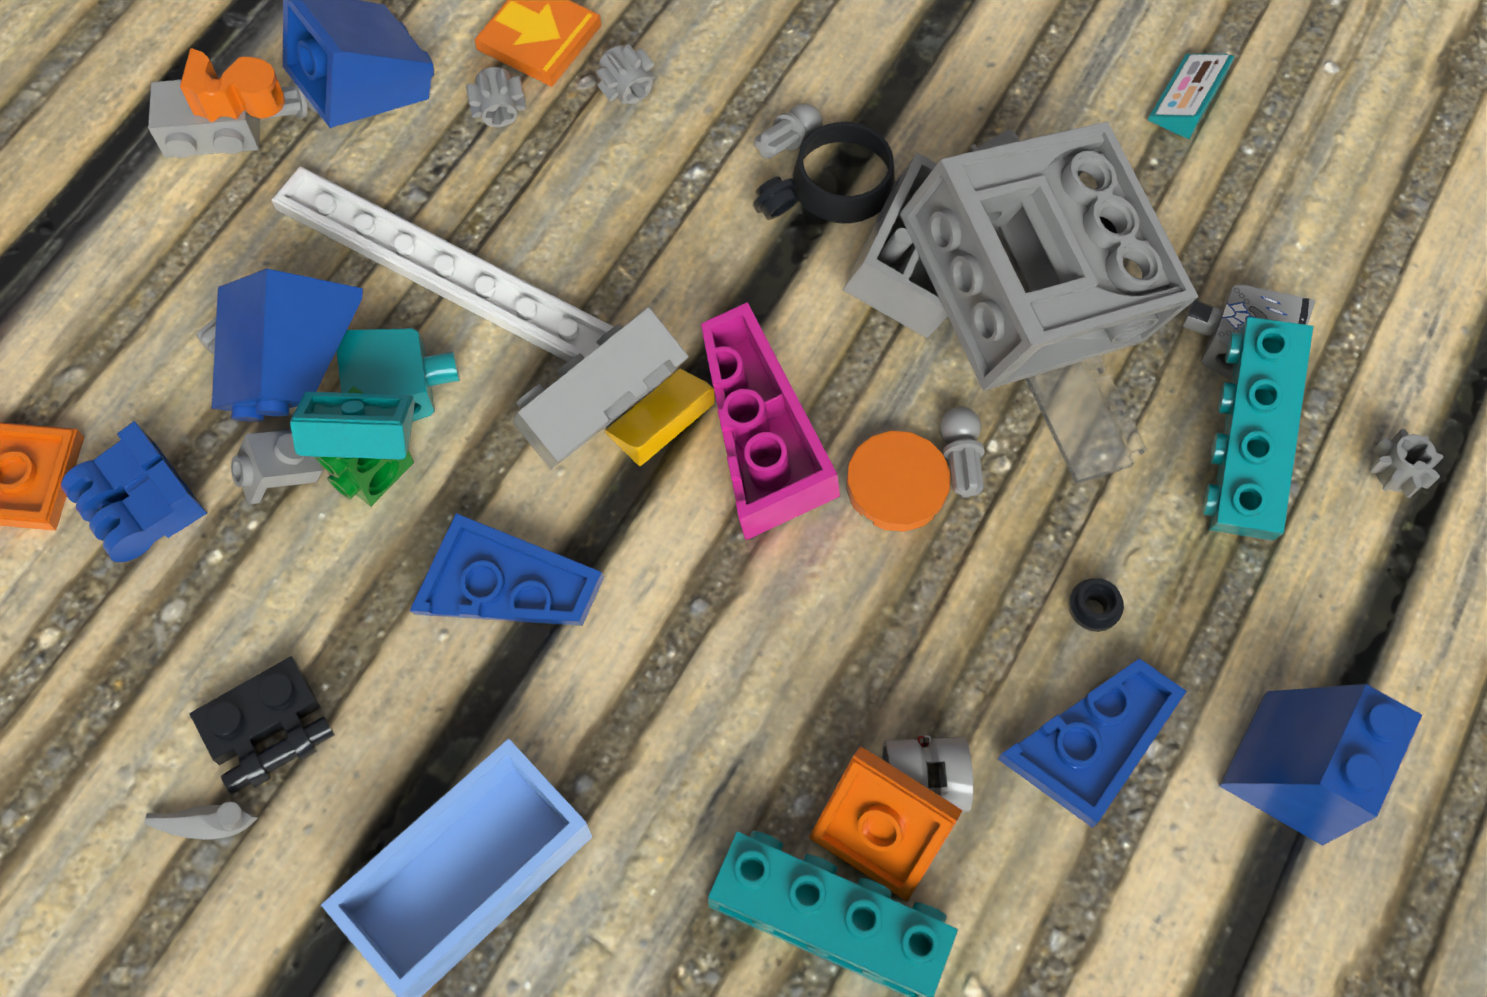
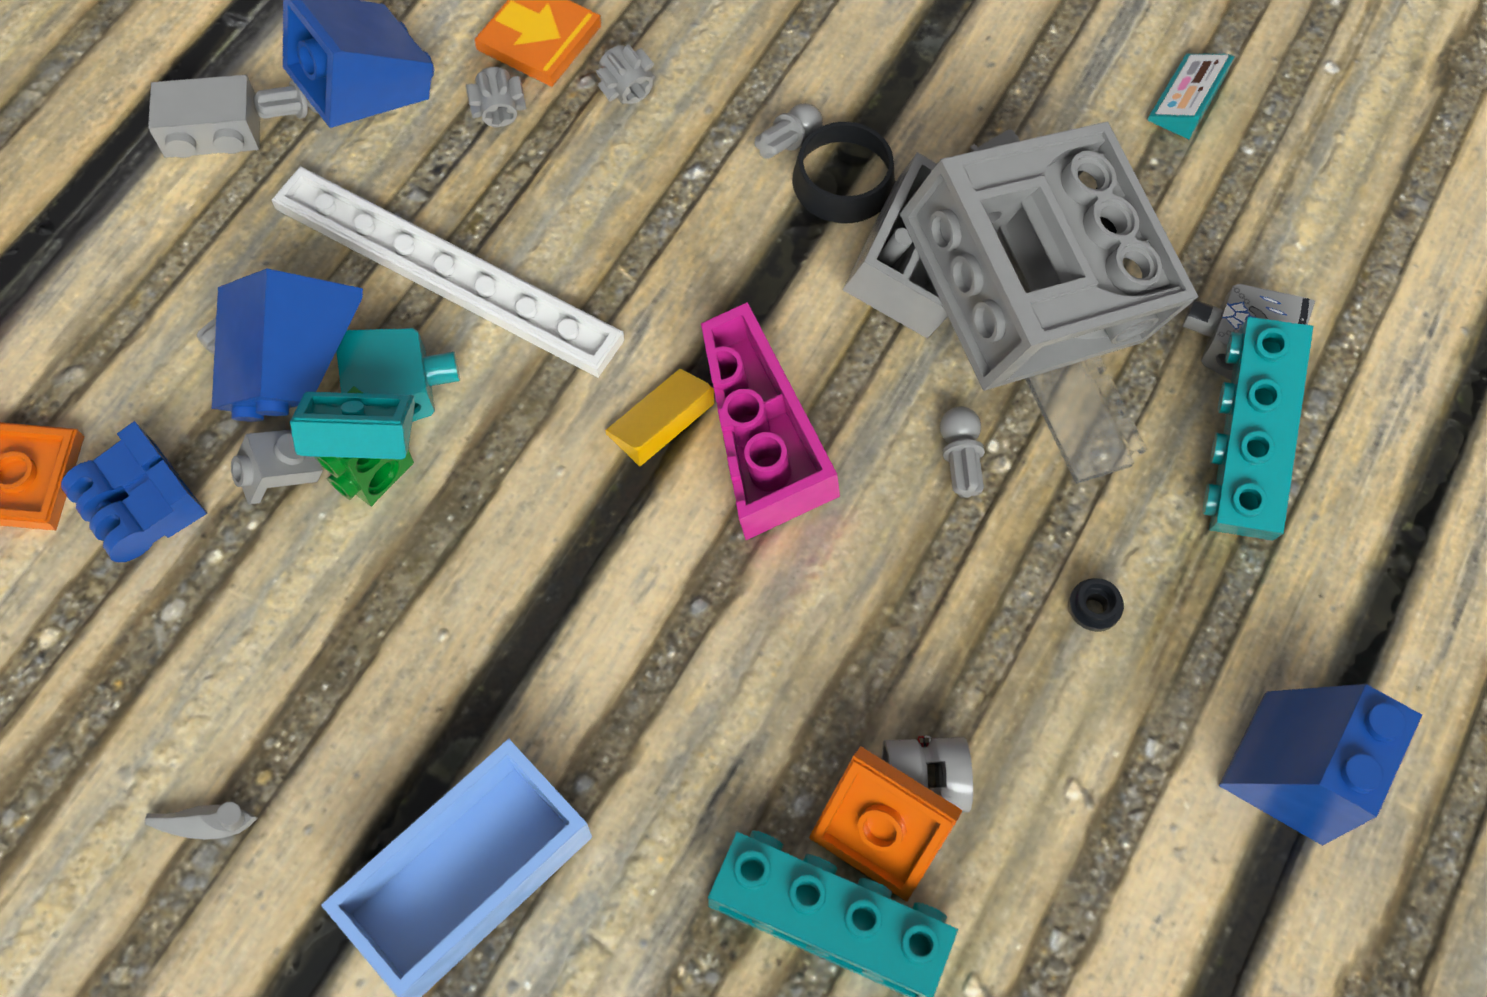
(245, 85): orange leg -> none
(253, 713): black plate -> none
(505, 579): blue wing -> none
(598, 387): light grey wedge -> none
(775, 197): black plate -> none
(898, 480): orange tile -> none
(1097, 742): blue wing -> none
(1406, 463): light grey gear -> none

